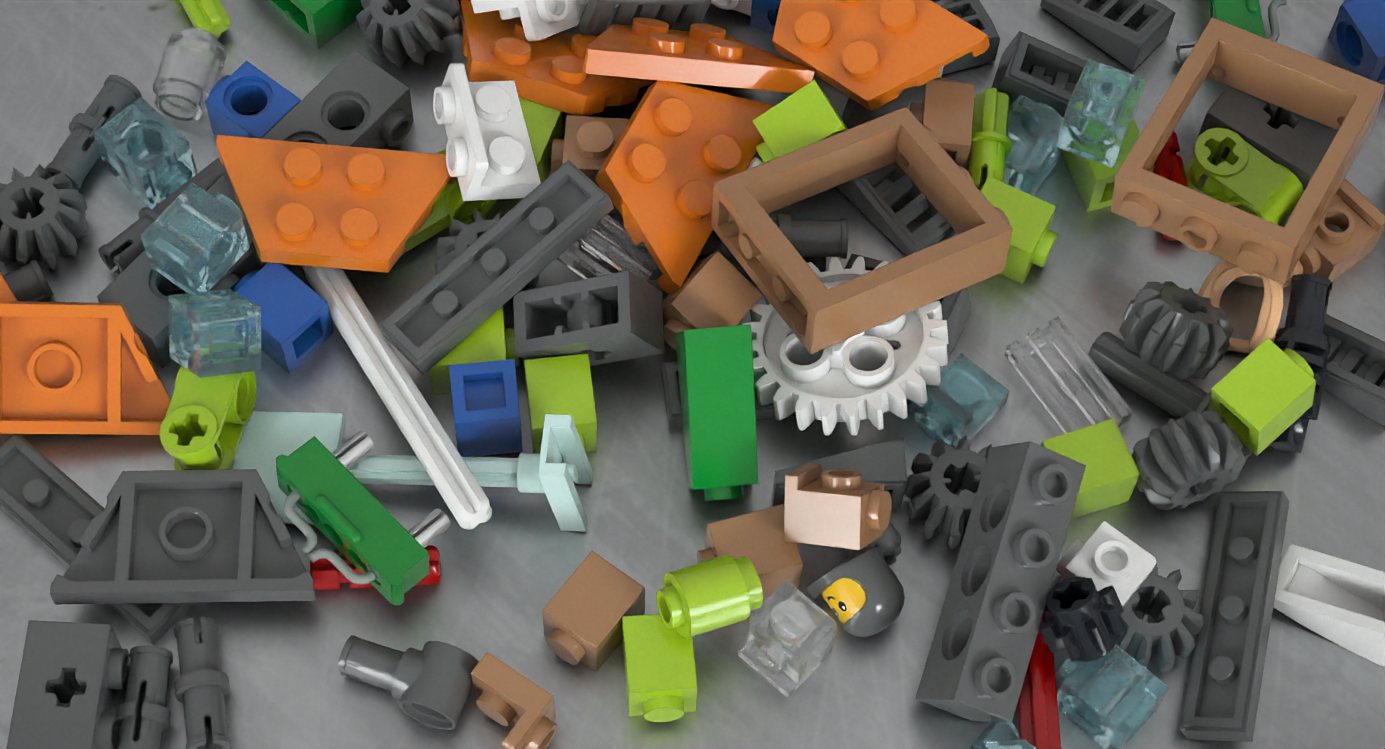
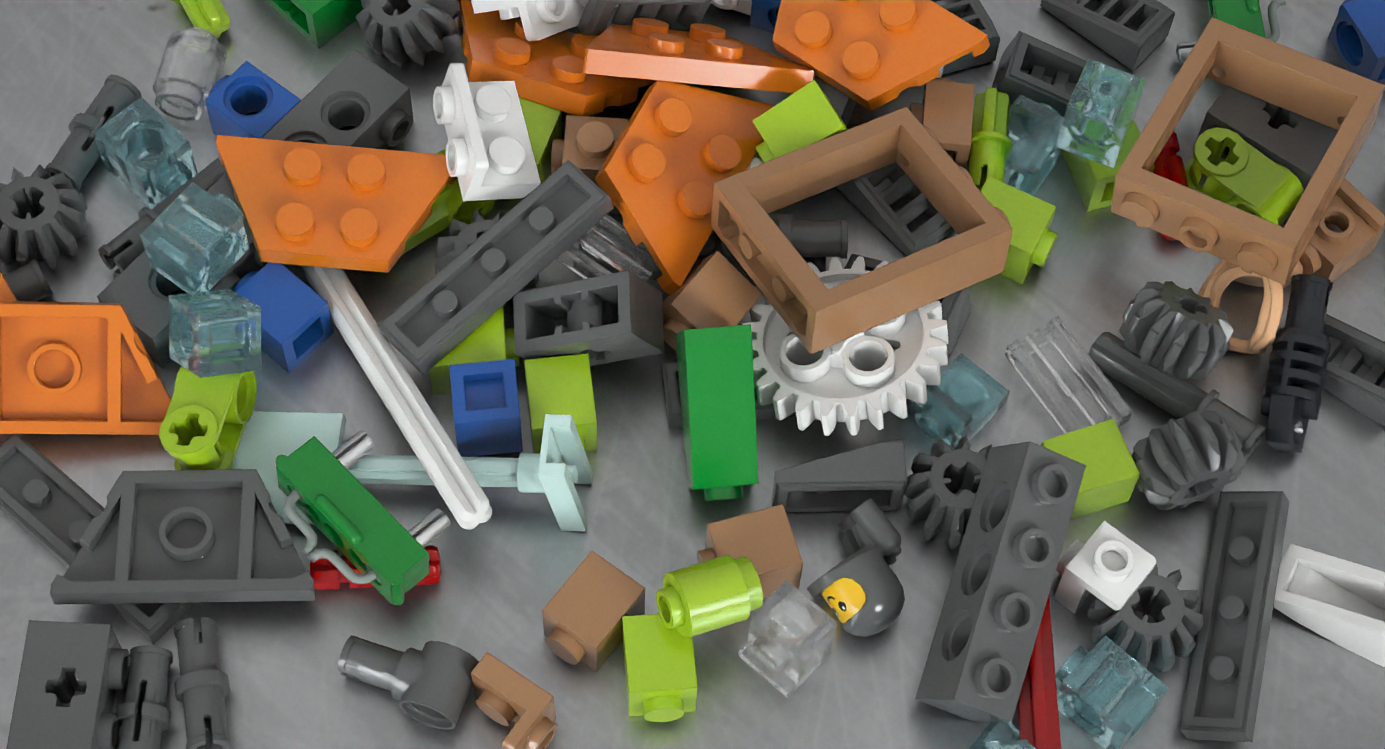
(834, 508): brick -> none
(1082, 619): black gear -> none
(1264, 394): lime brick -> none

